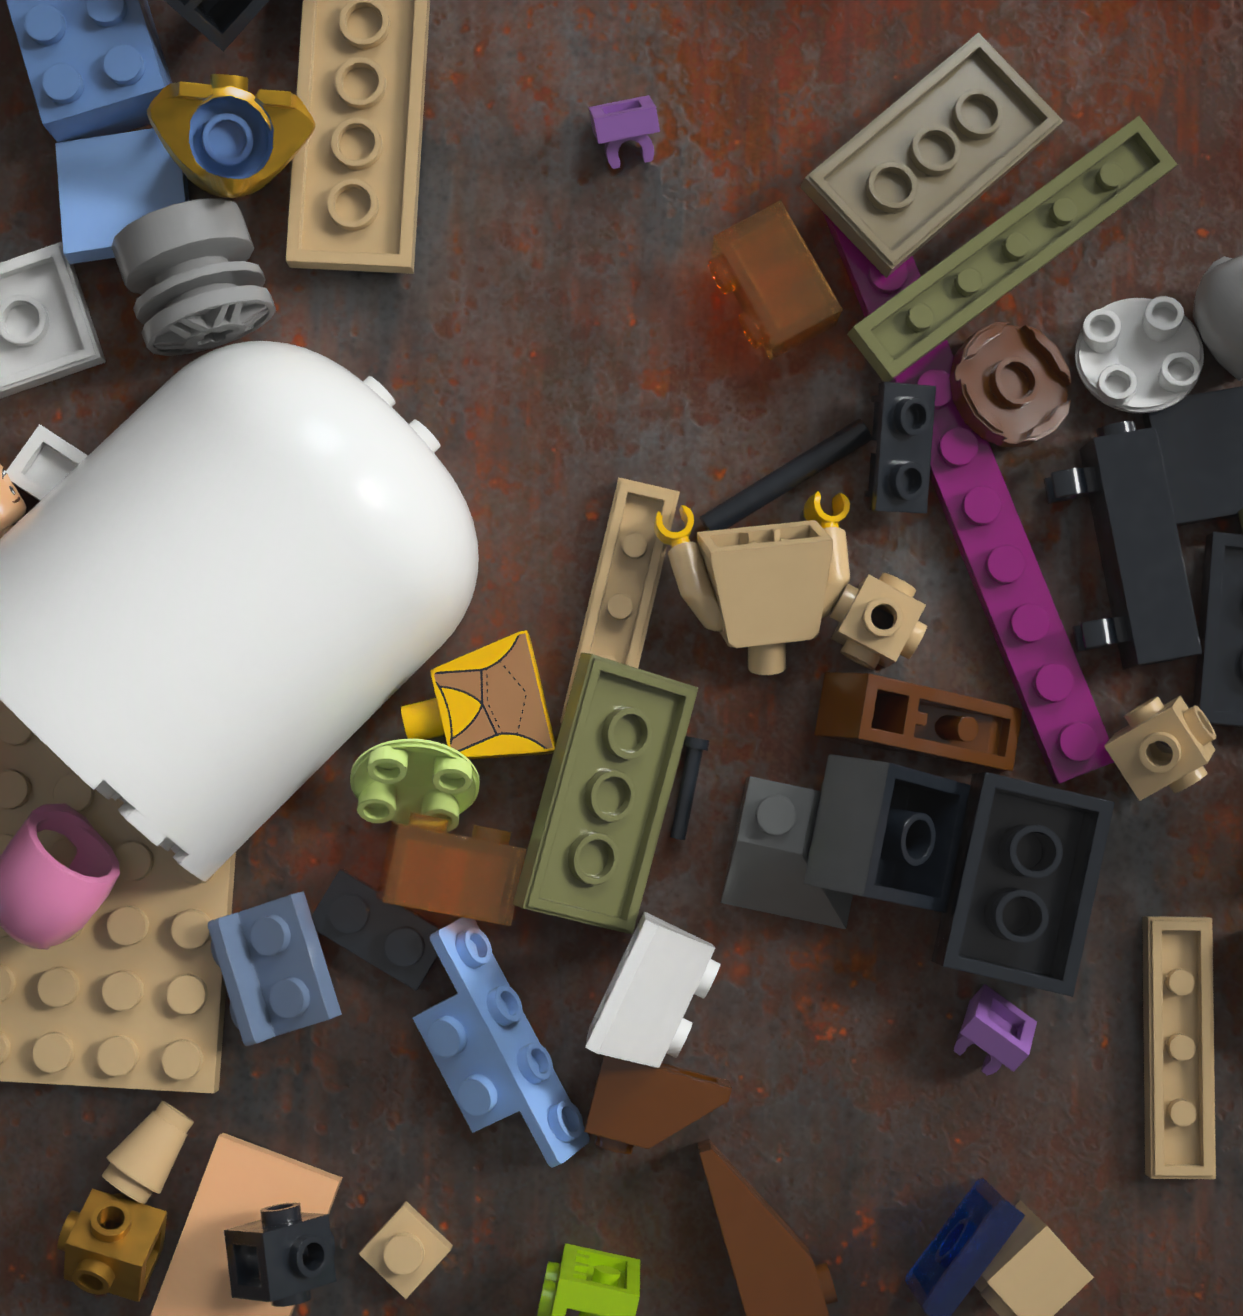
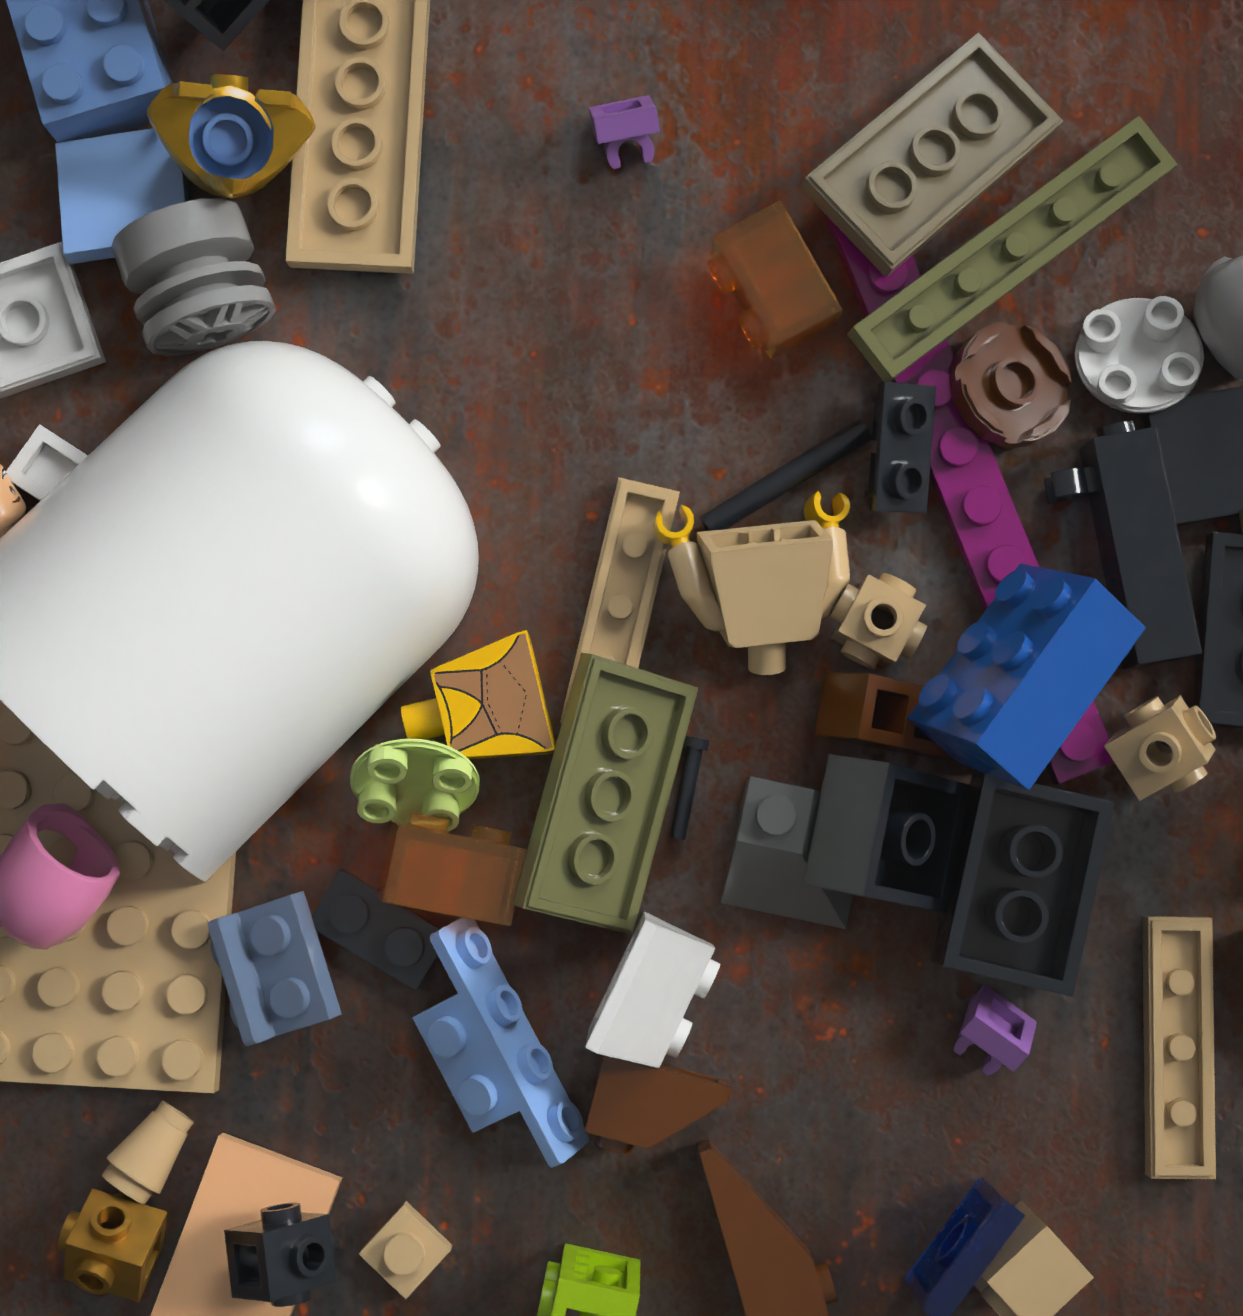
(1026, 673): none -> blue brick

